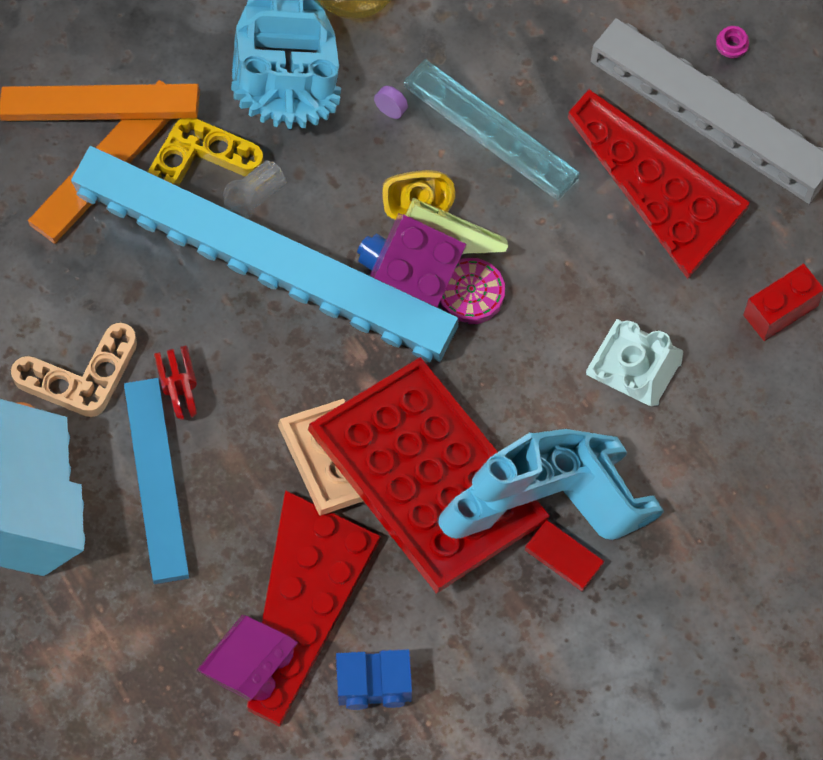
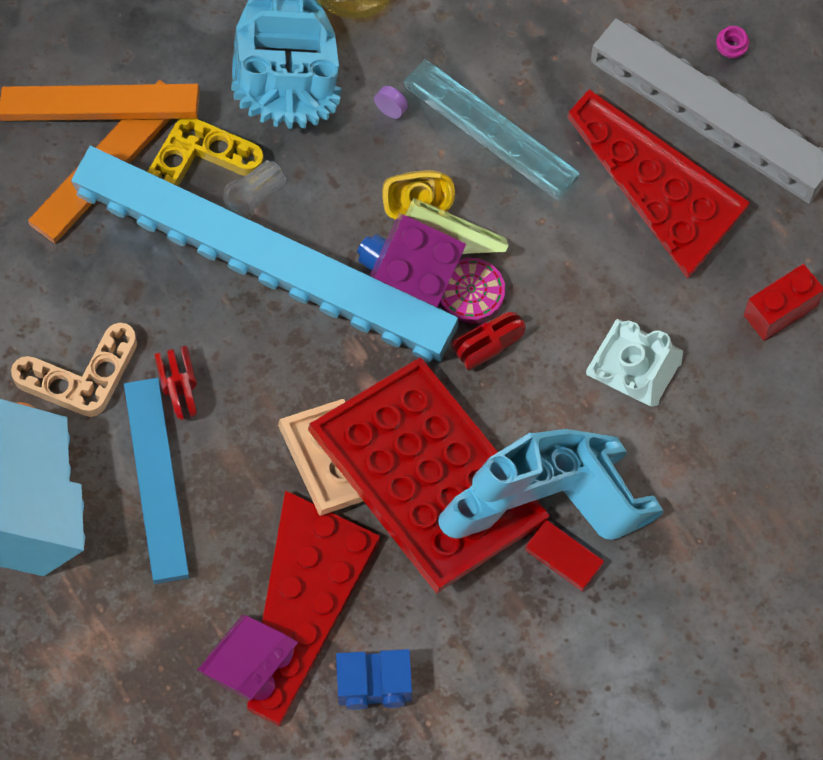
(488, 339): none -> red arm

